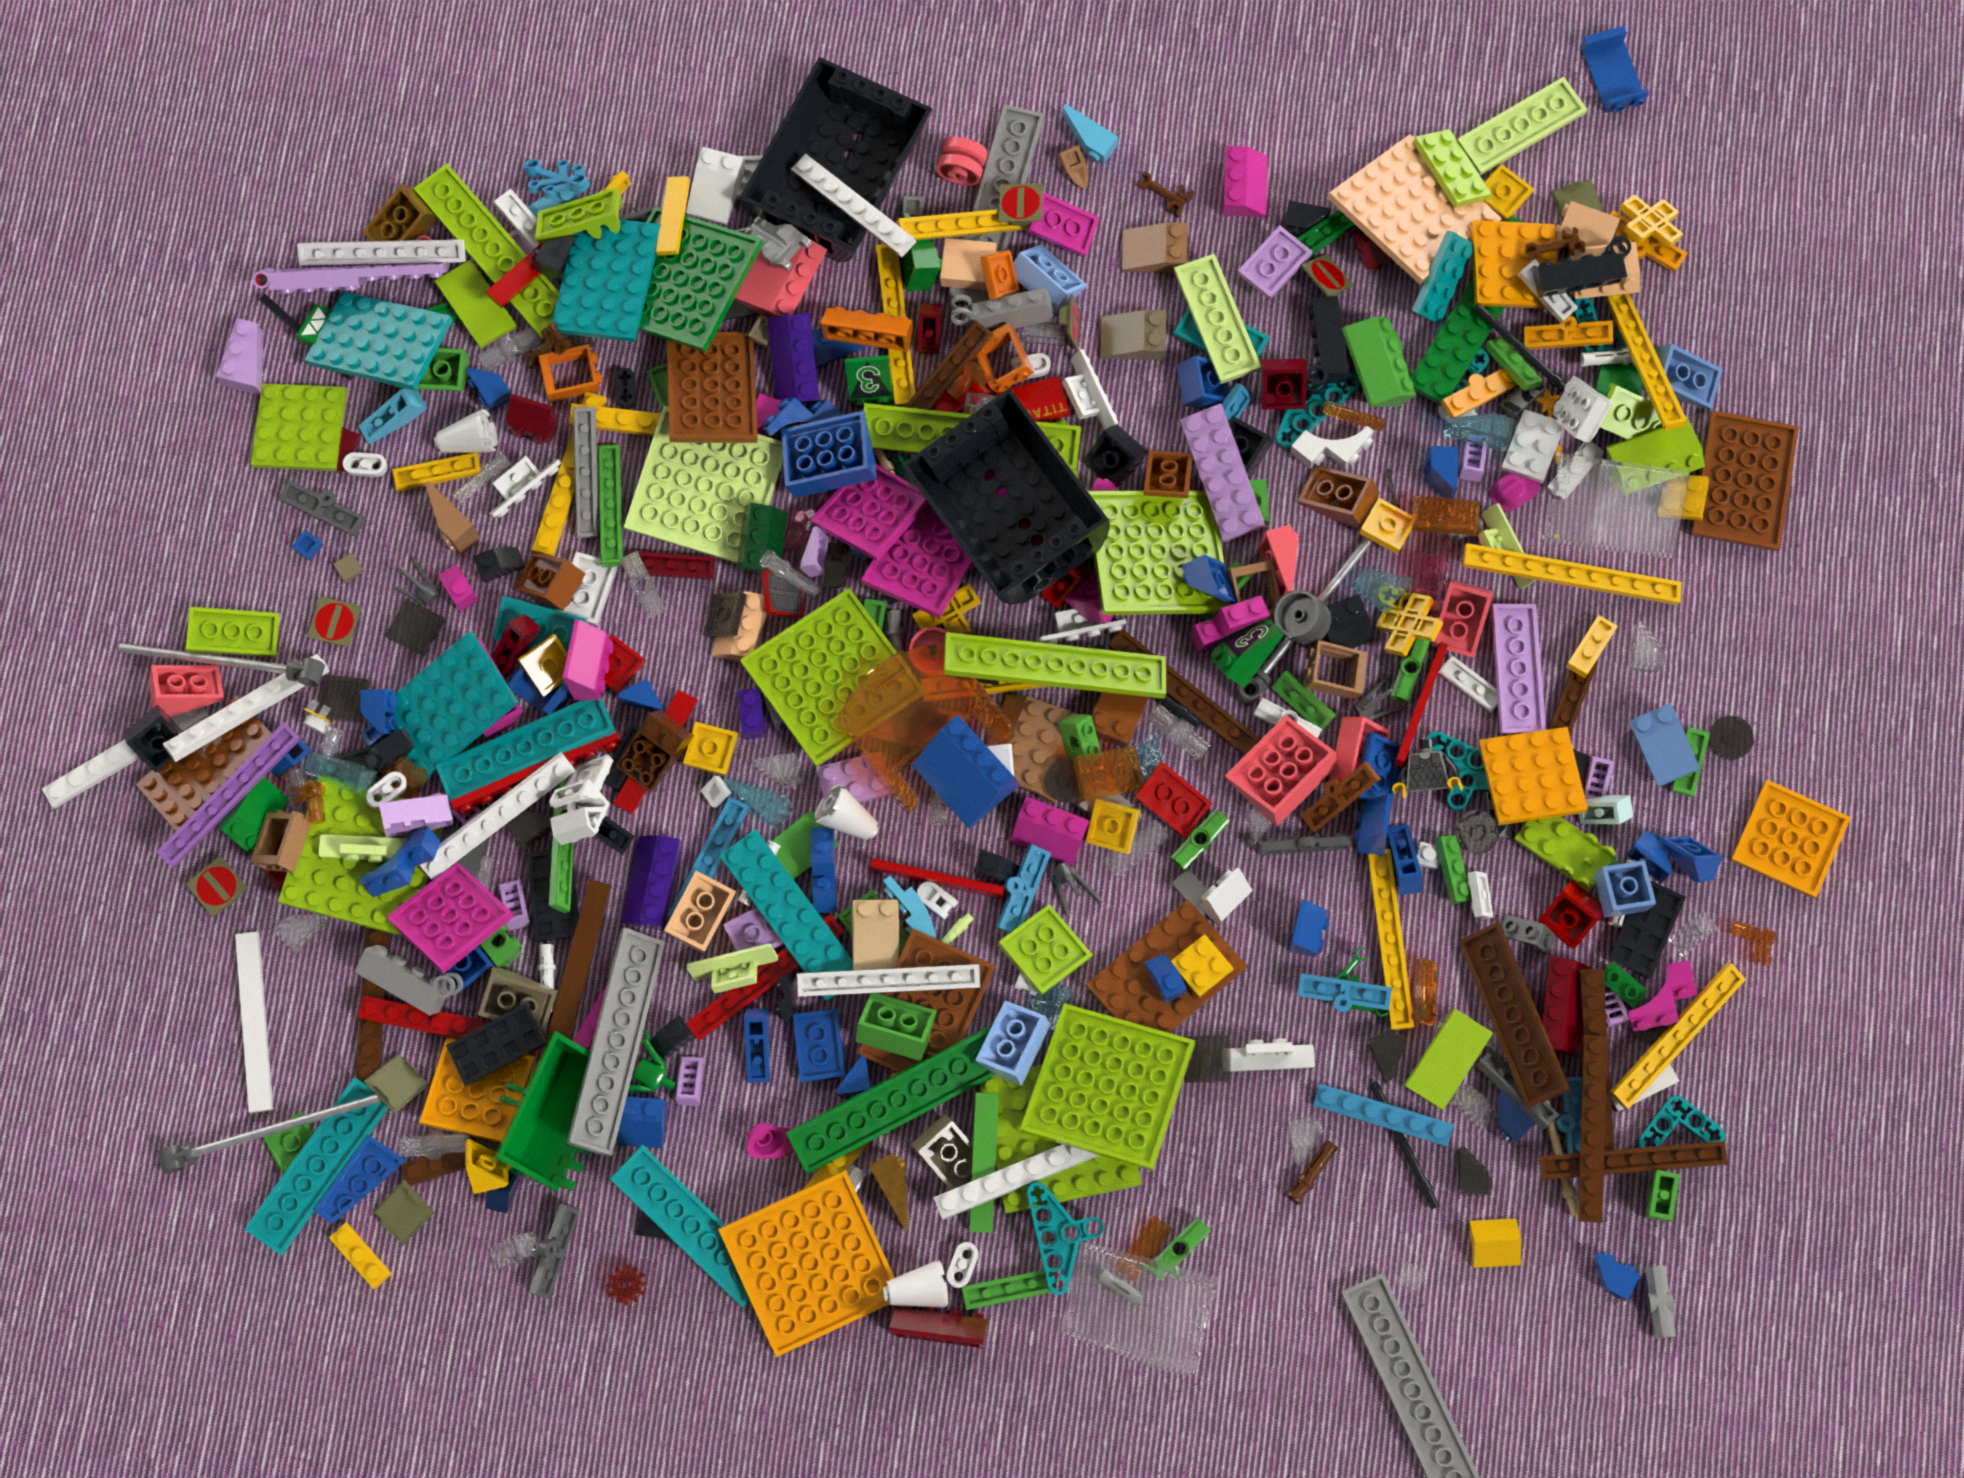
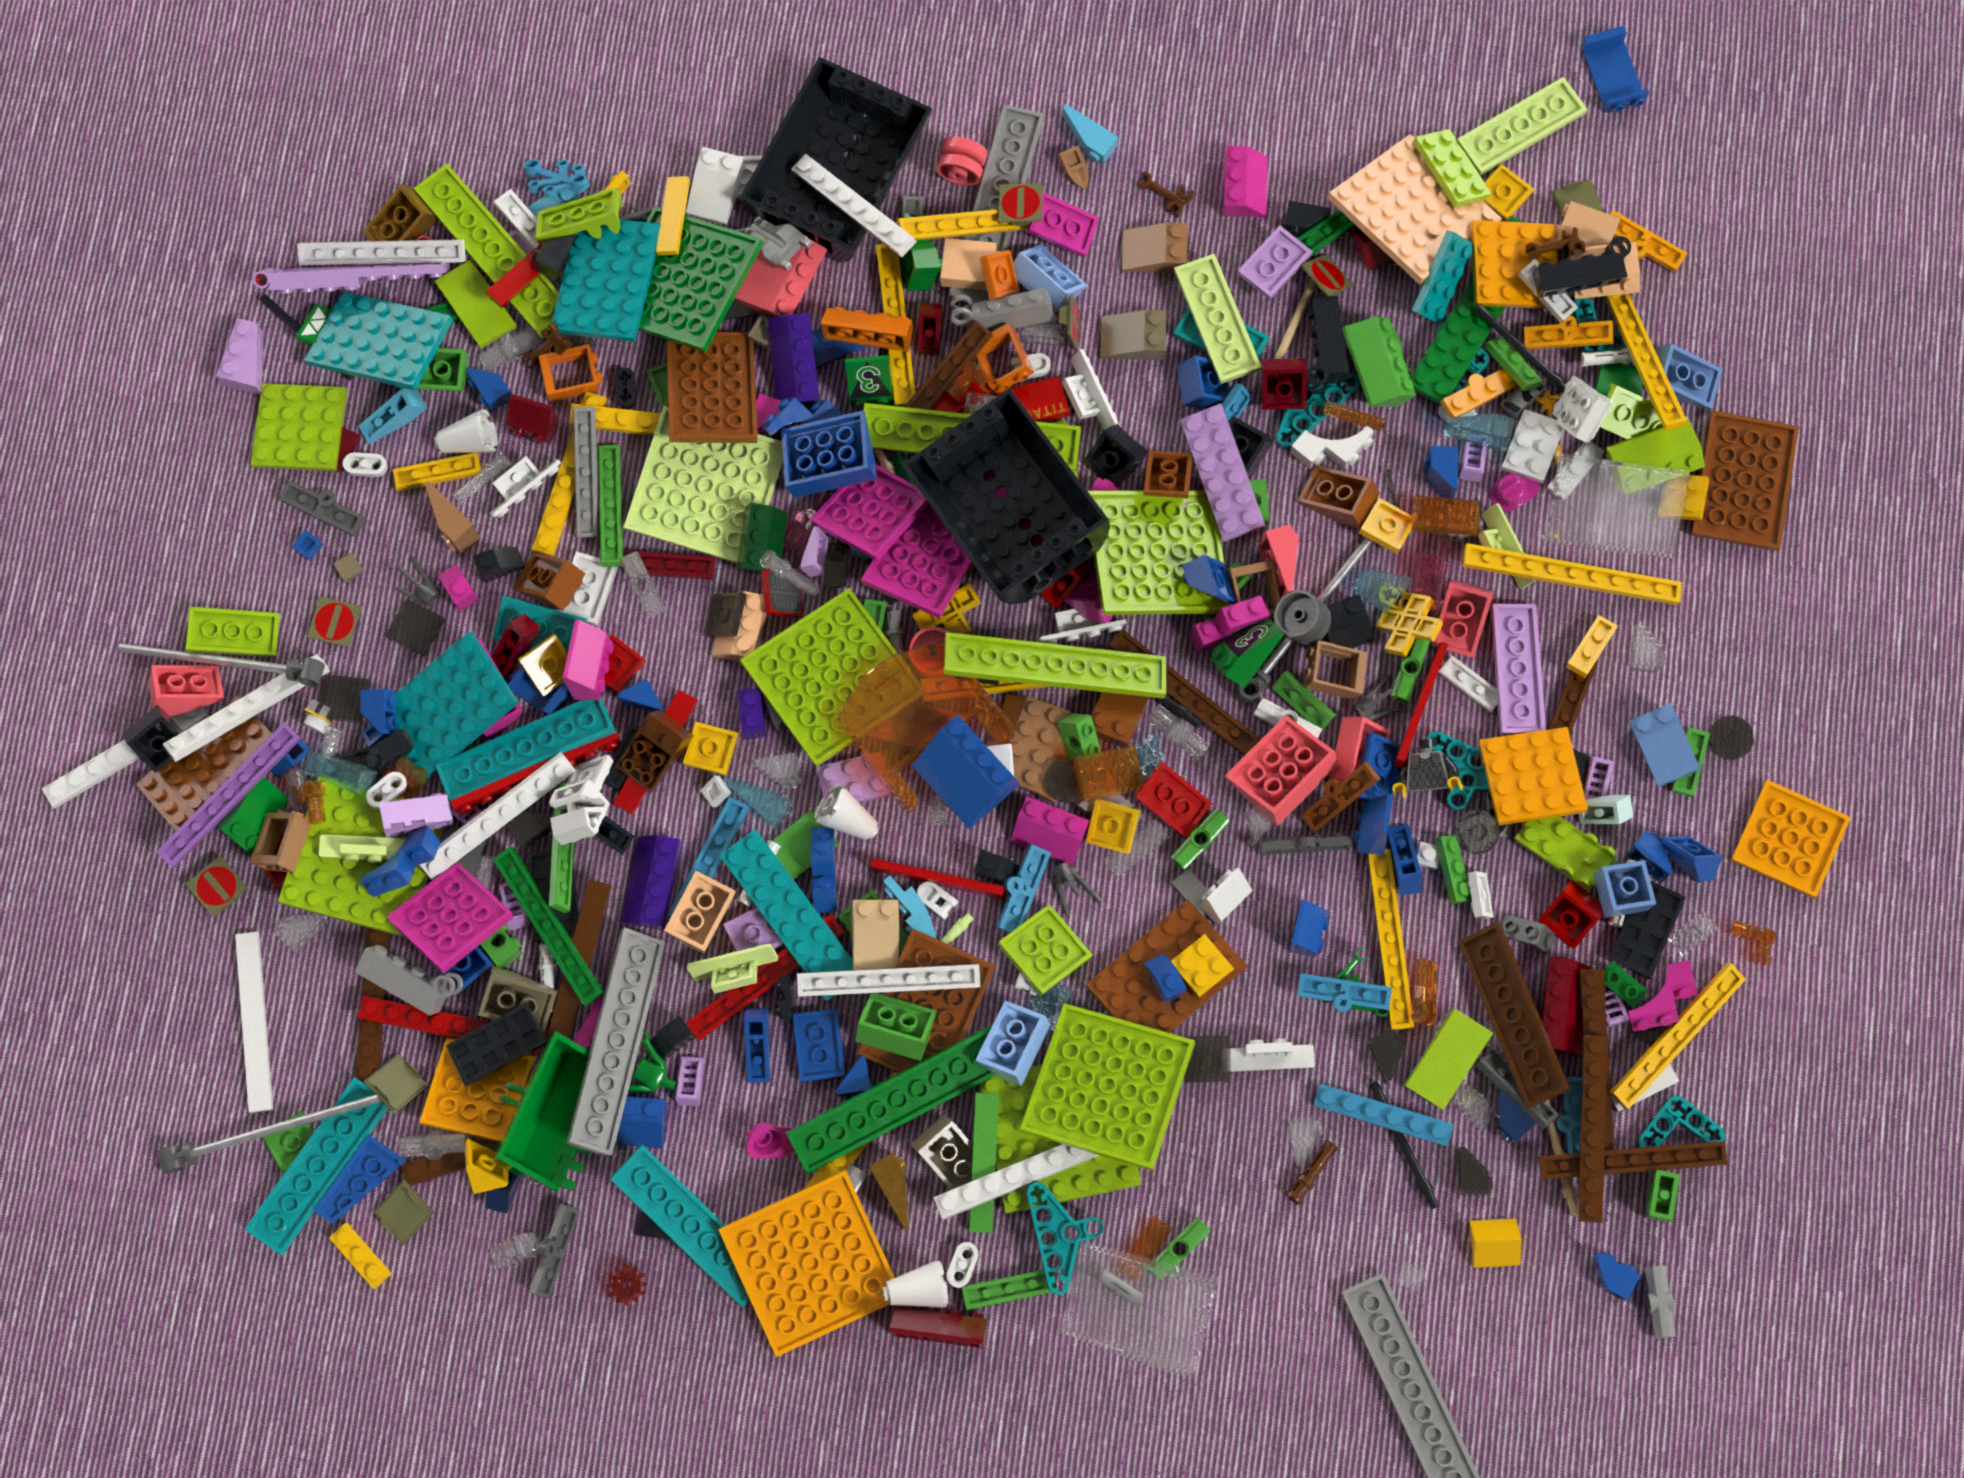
(548, 926): none -> green plate
(1295, 320): none -> tan bar
(1651, 221): yellow plate -> none

